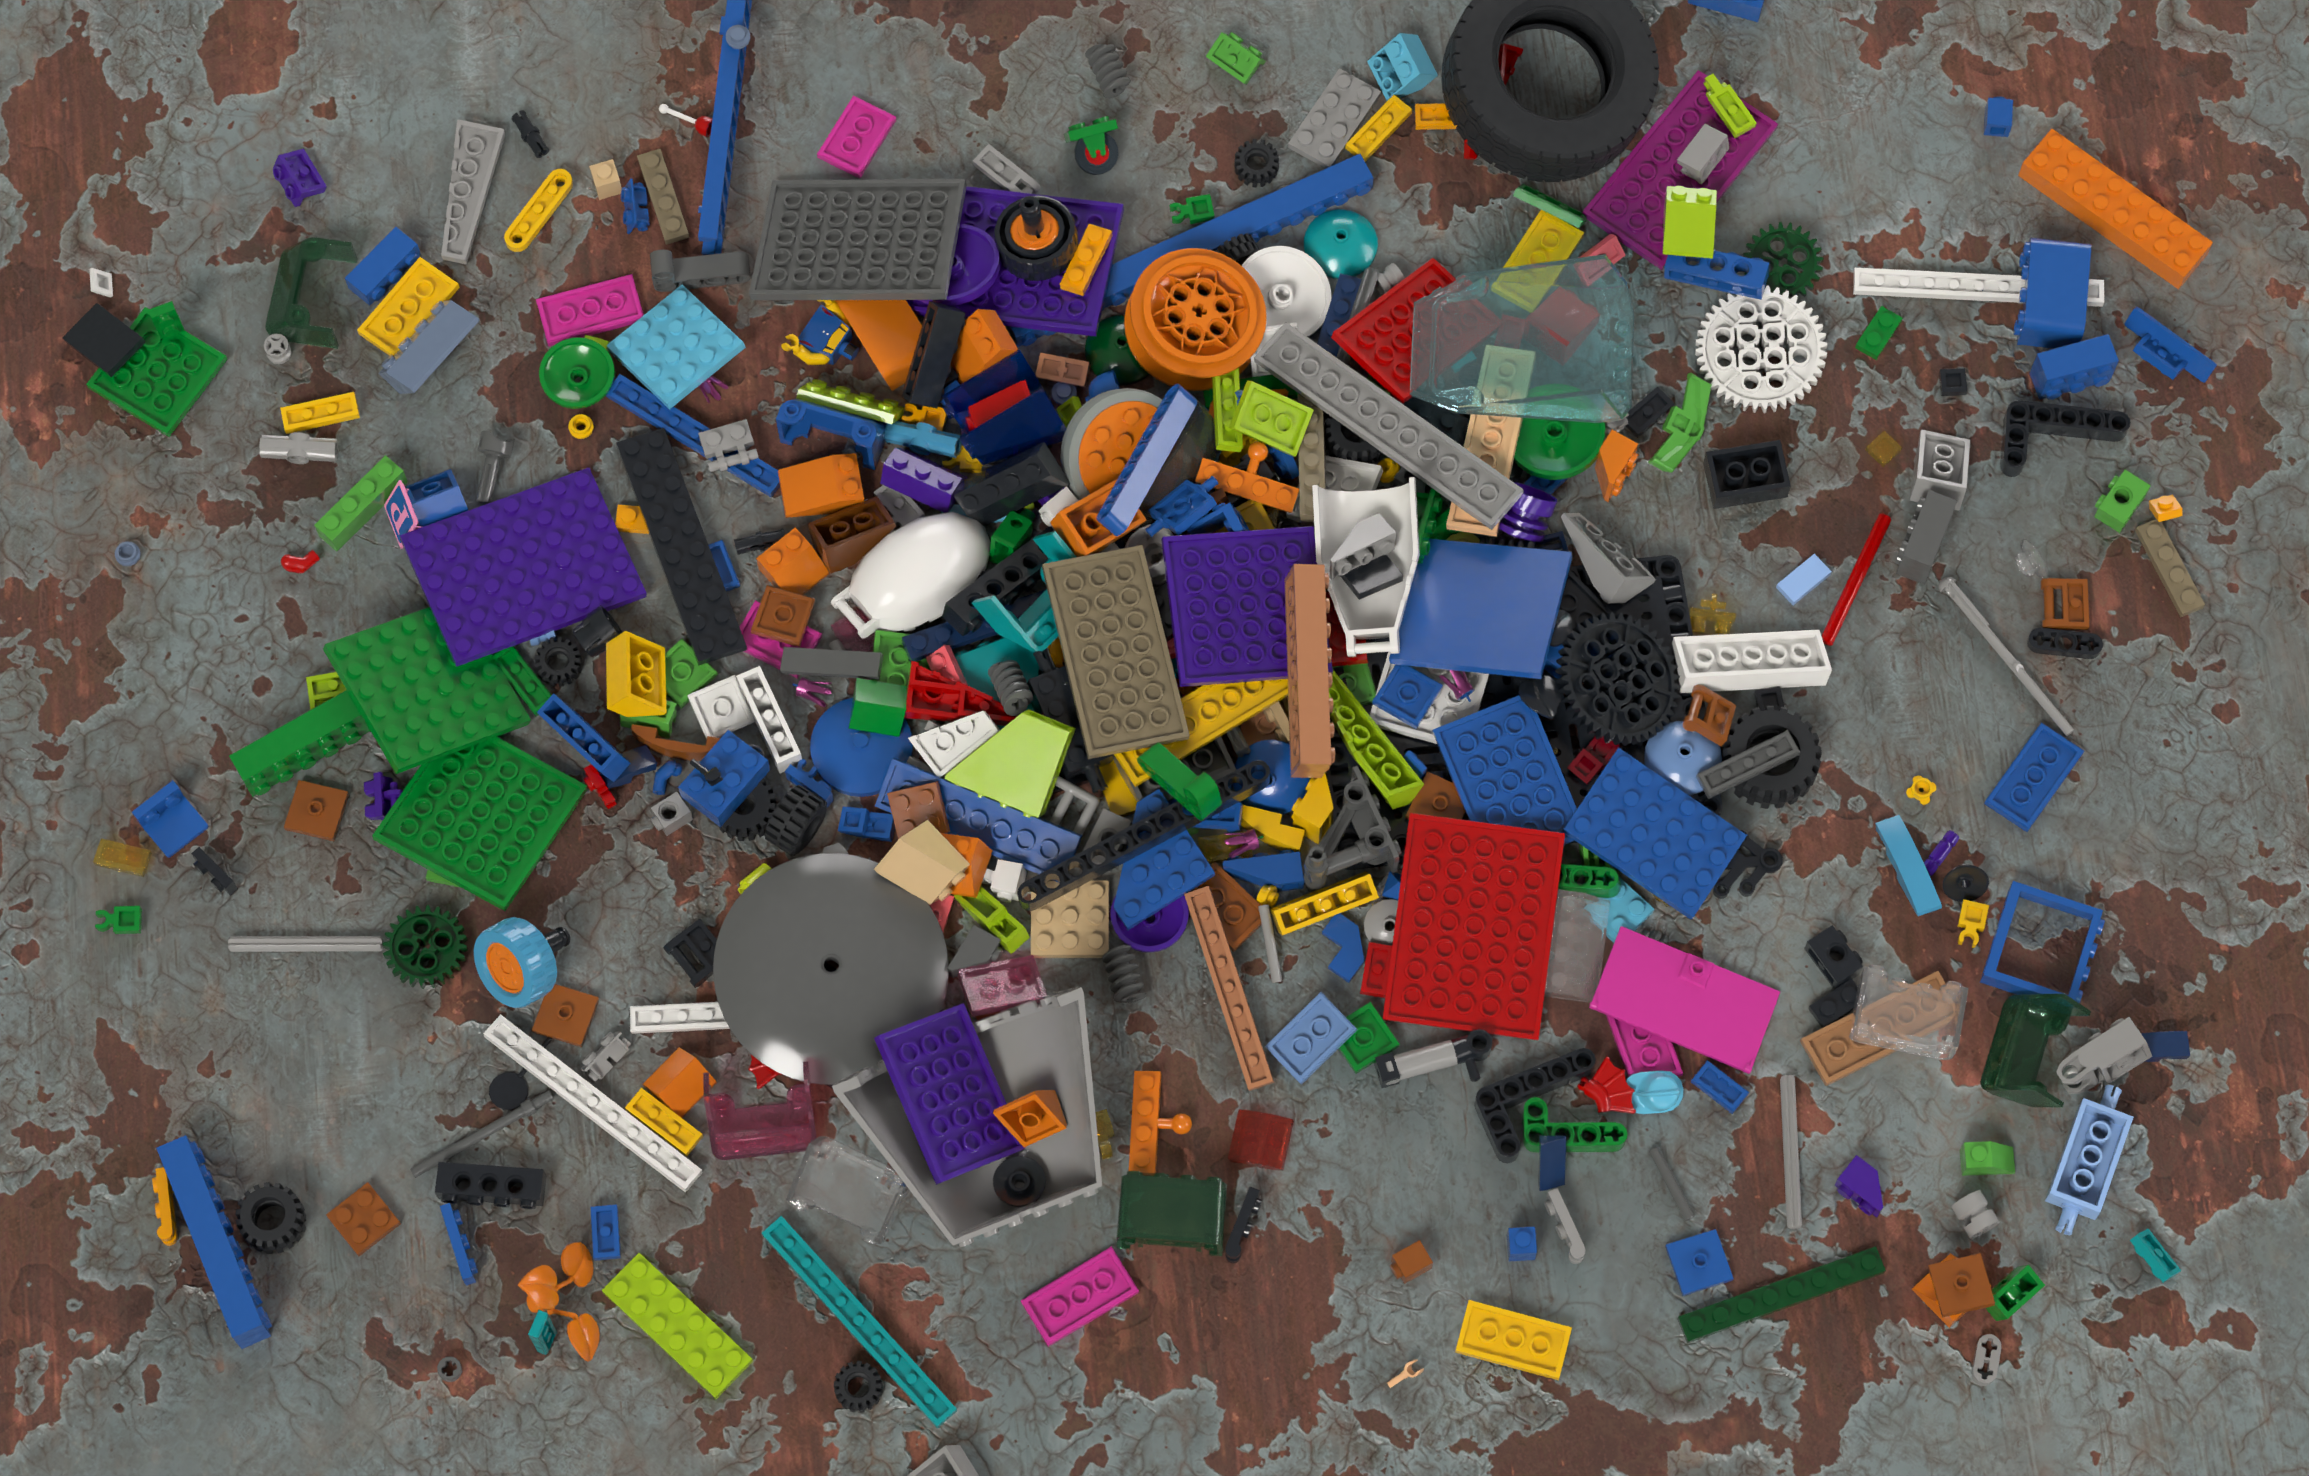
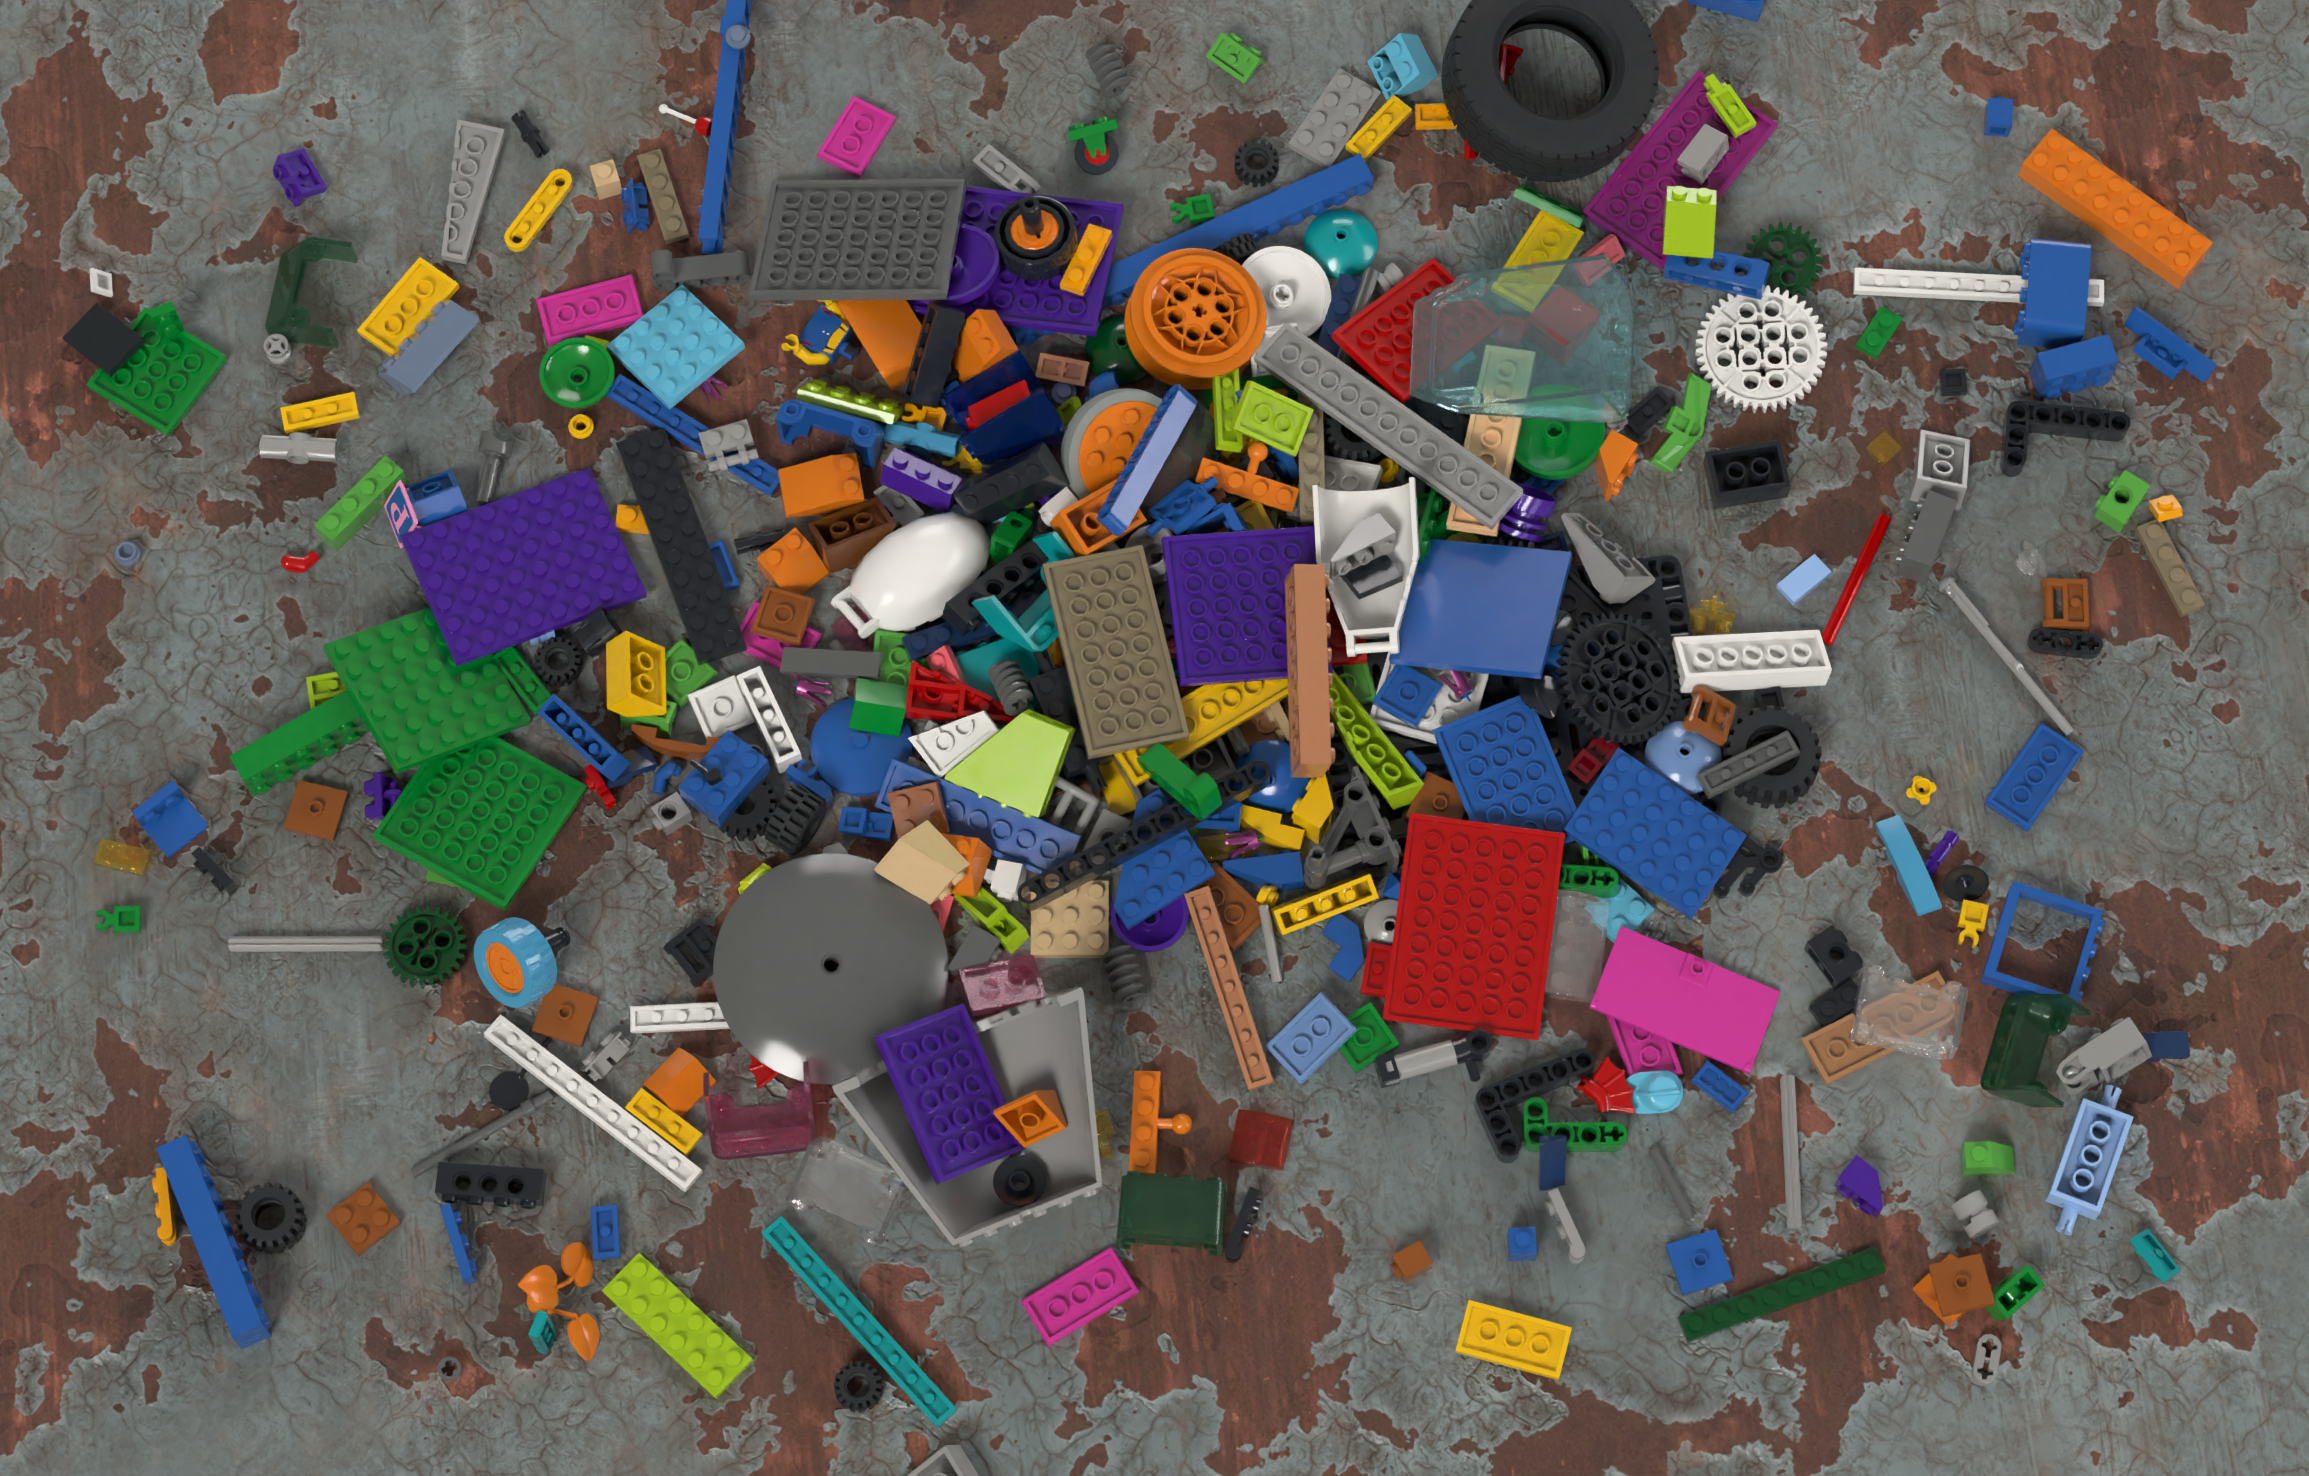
(383, 266): blue brick -> none
(1408, 1372): light nougat hand -> none

